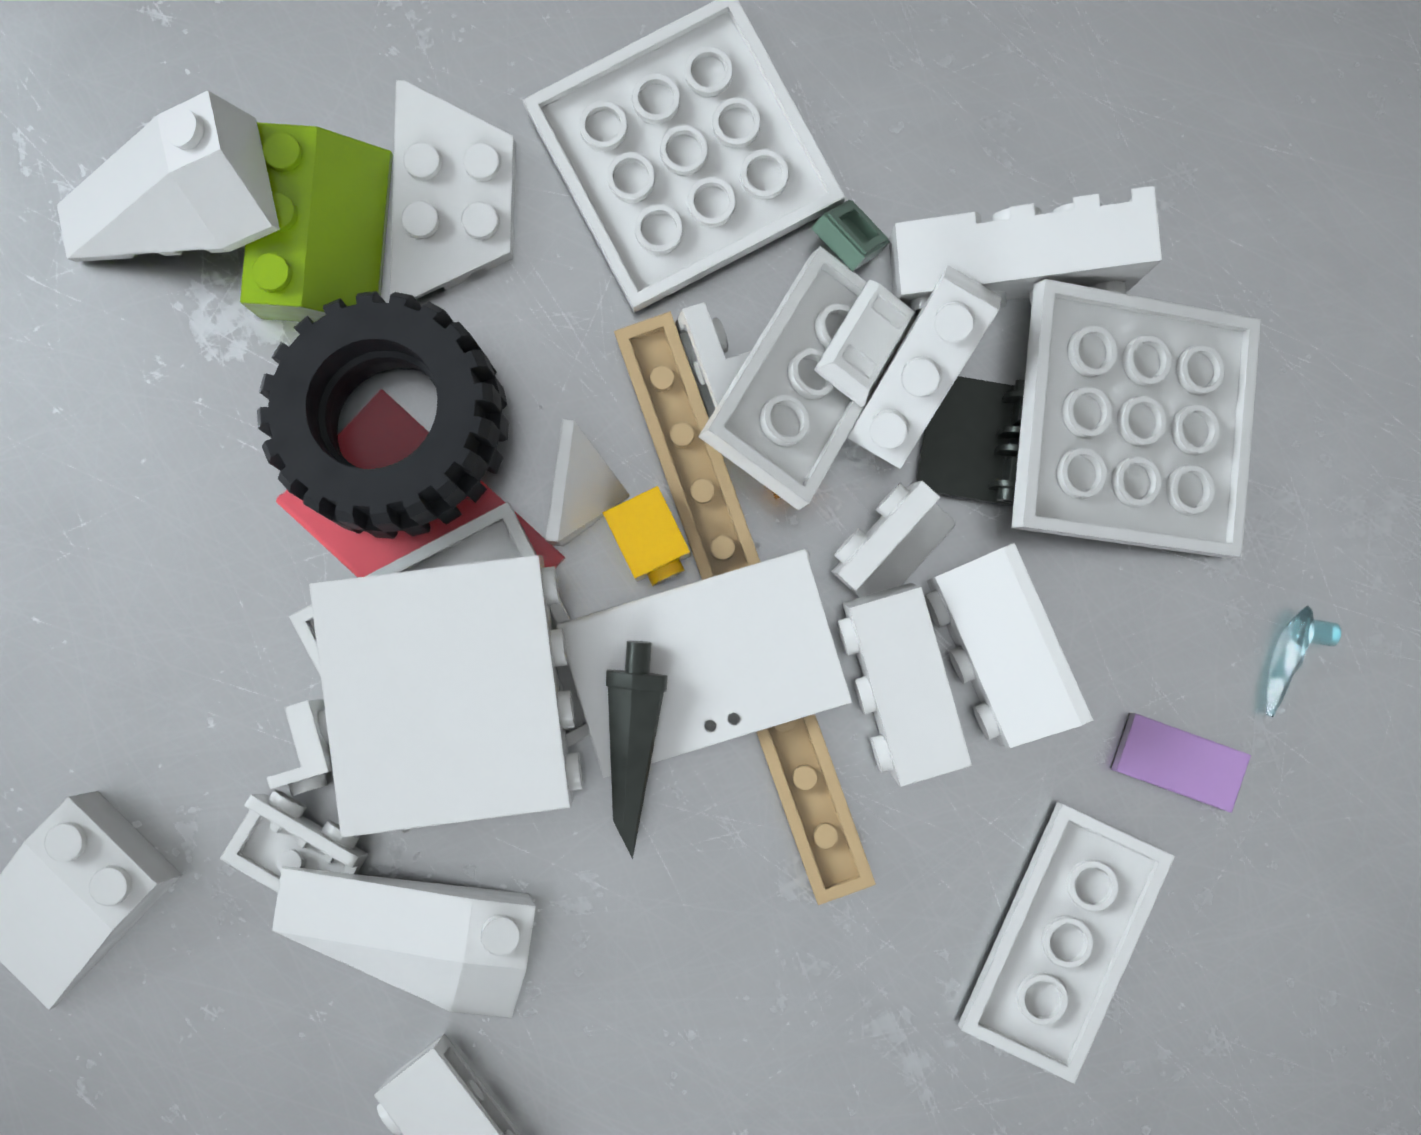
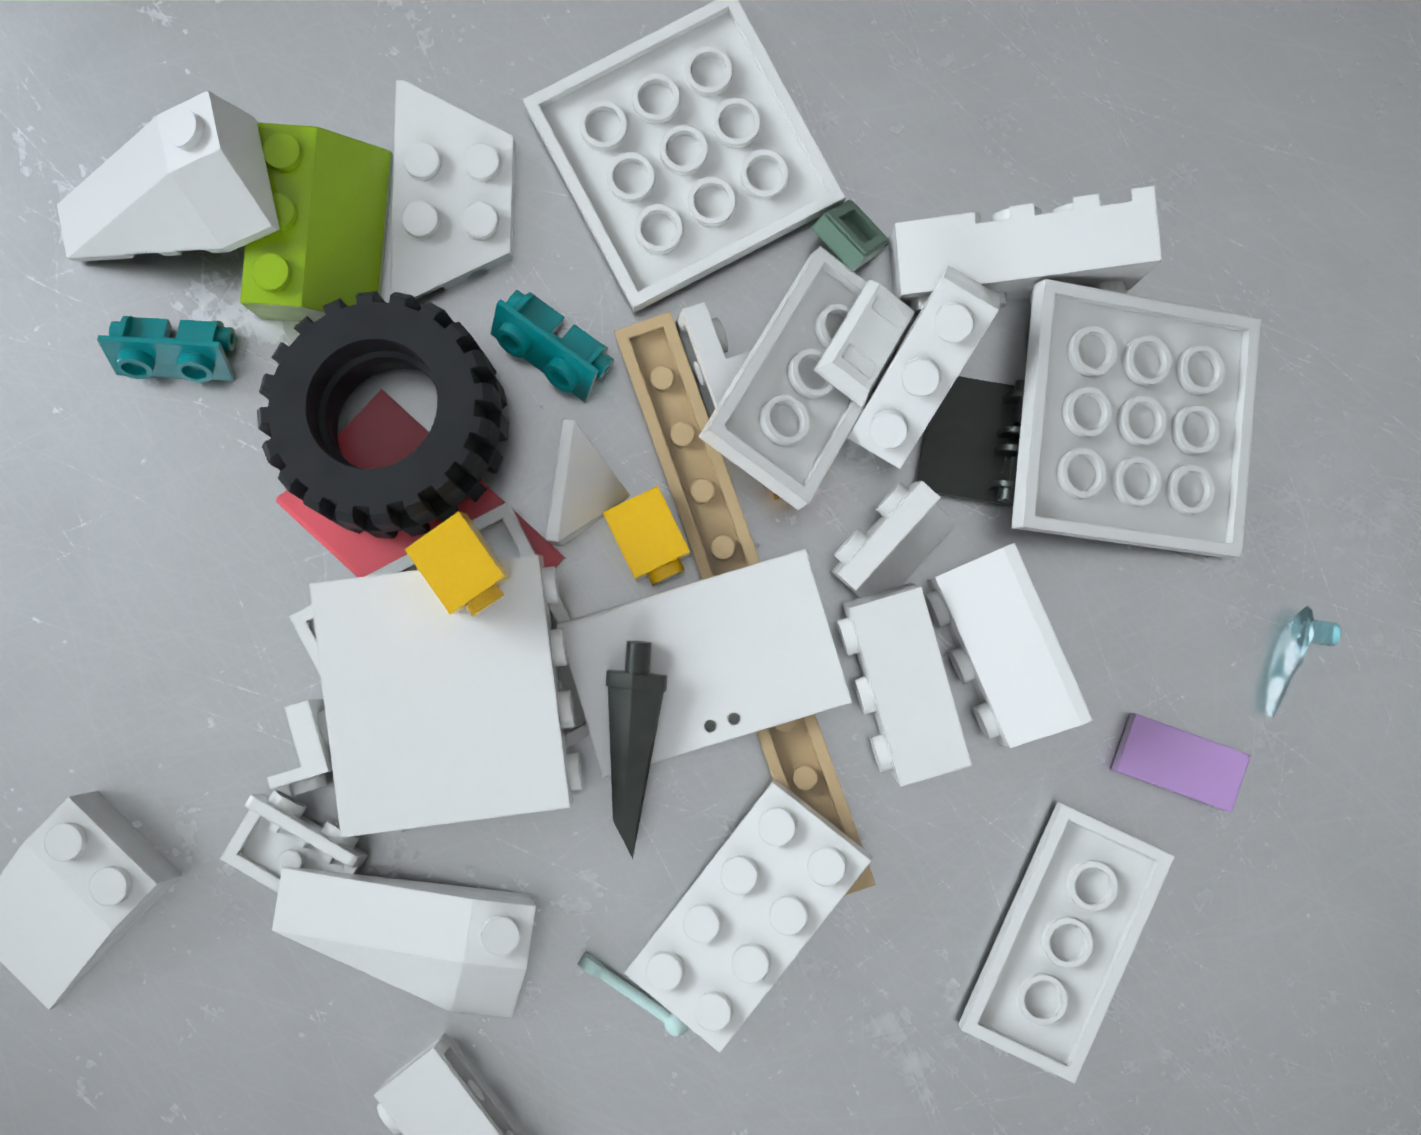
(144, 350): none -> teal hinge
(459, 565): none -> yellow brick
(527, 330): none -> teal hinge
(595, 968): none -> light aqua hinge
(748, 915): none -> white plate

